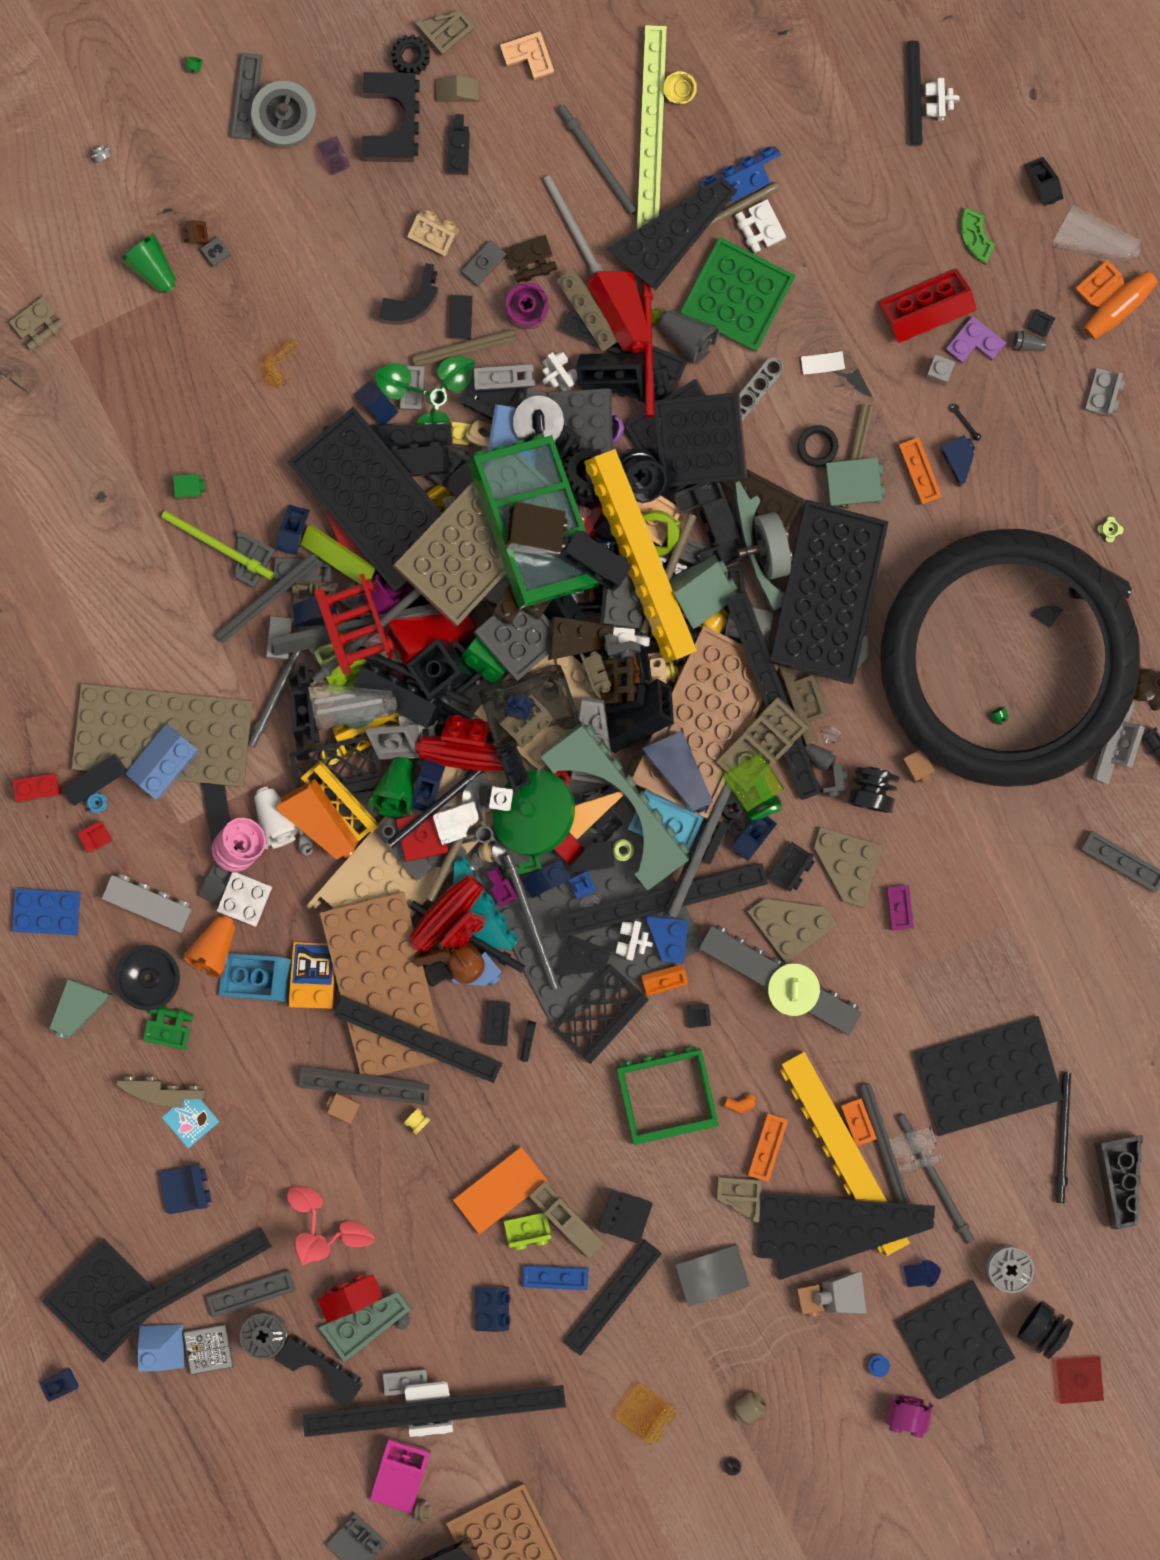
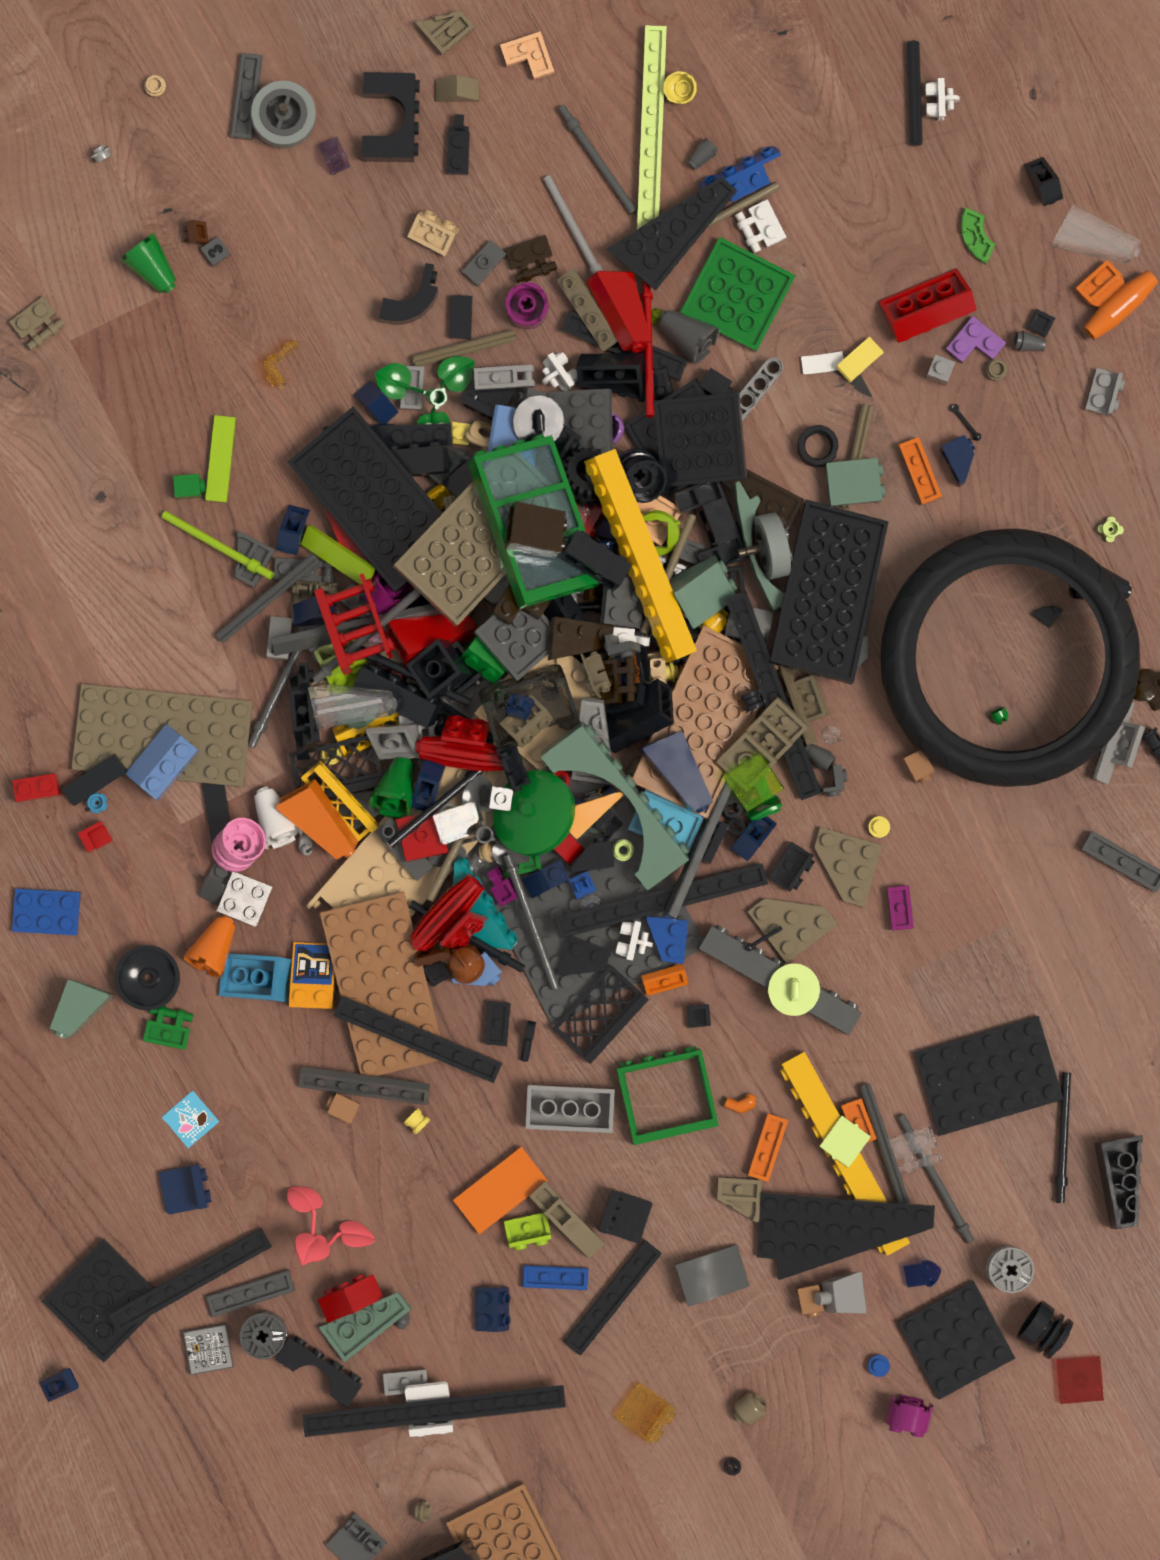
(147, 903): light grey brick -> none
(152, 1091): dark tan slope -> none
(155, 85): none -> tan plate
(161, 1347): medium blue slope -> none
(193, 63): green hinge -> none
(220, 459): none -> lime tile
(400, 1475): dark pink slope -> none
(410, 42): black tyre -> none
(570, 1108): none -> light grey brick
(704, 152): none -> dark grey cone
(716, 383): none -> black brick
(749, 946): none -> black hinge
(752, 700): none -> black wheel
(845, 1141): none -> yellowish green piece
(859, 359): none -> light yellow slope
(873, 789): black wheel -> none
(879, 827): none -> light yellow plate
(996, 369): none -> dark tan plate

